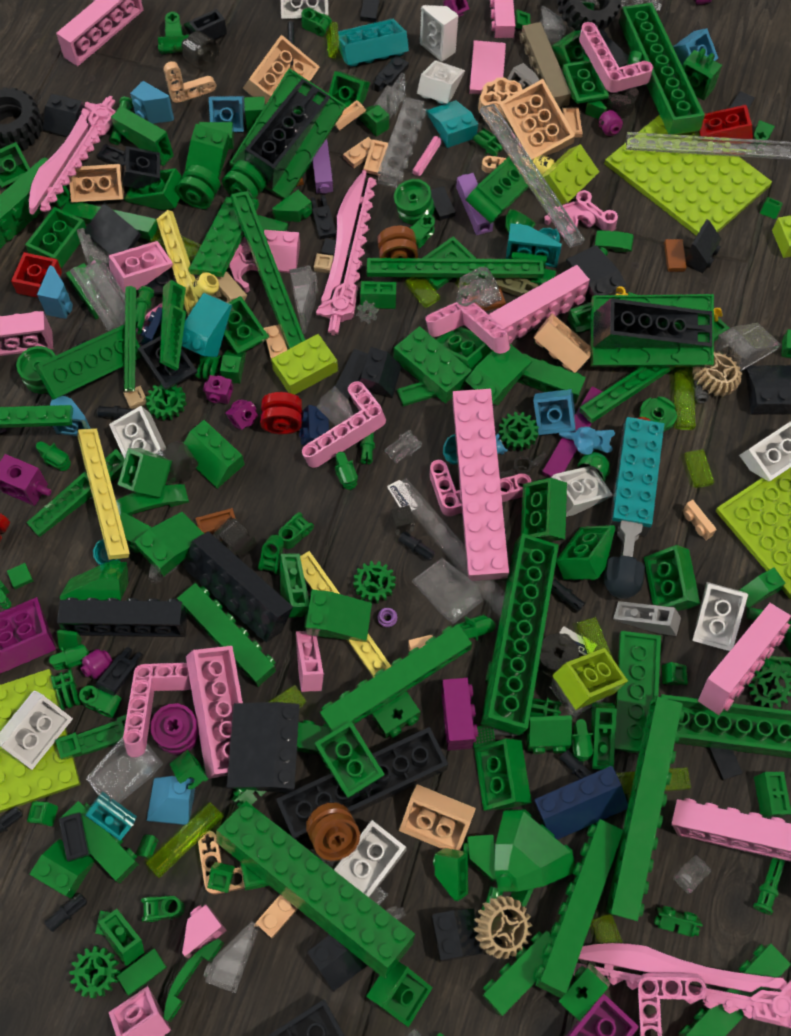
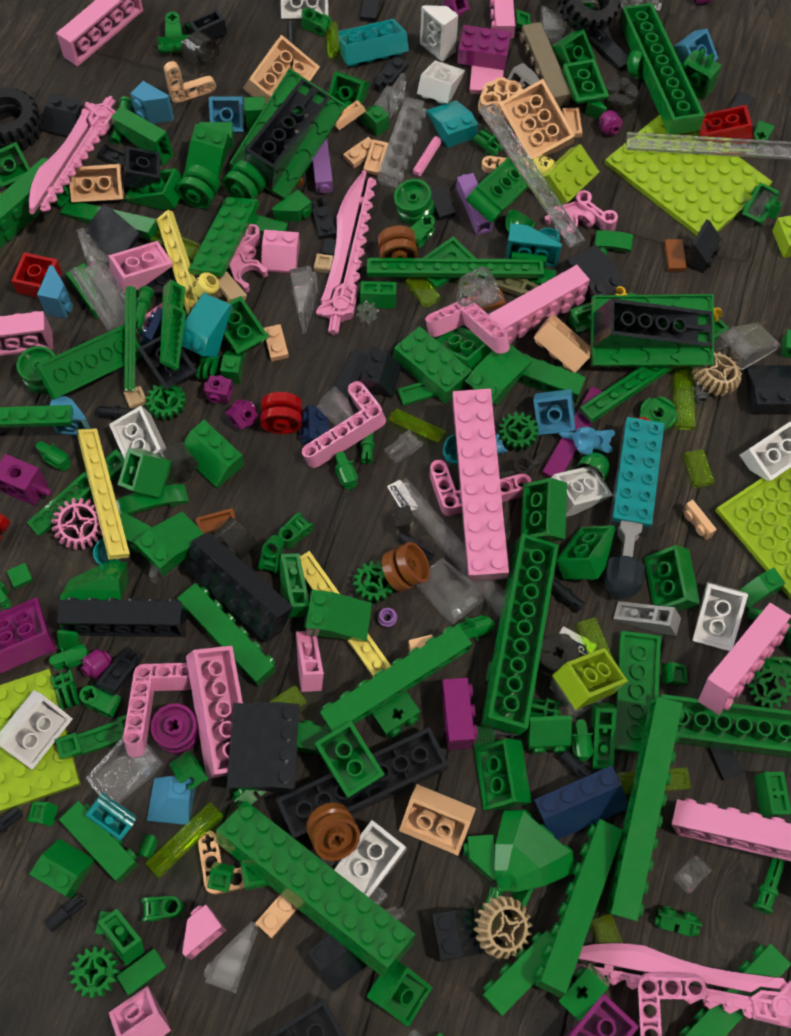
(56, 236): green brick -> none
(70, 524): none -> bright pink gear
(74, 837): black tile -> none
(174, 1003): green slope -> none
(267, 269): green plate -> none
(304, 364): lime brick -> none
(405, 566): none -> dark orange wheel
(417, 425): none -> clear neon green tile
(452, 871): green slope -> none
(484, 47): none -> magenta brick
(612, 76): bright pink beam -> none
(761, 203): none -> green window

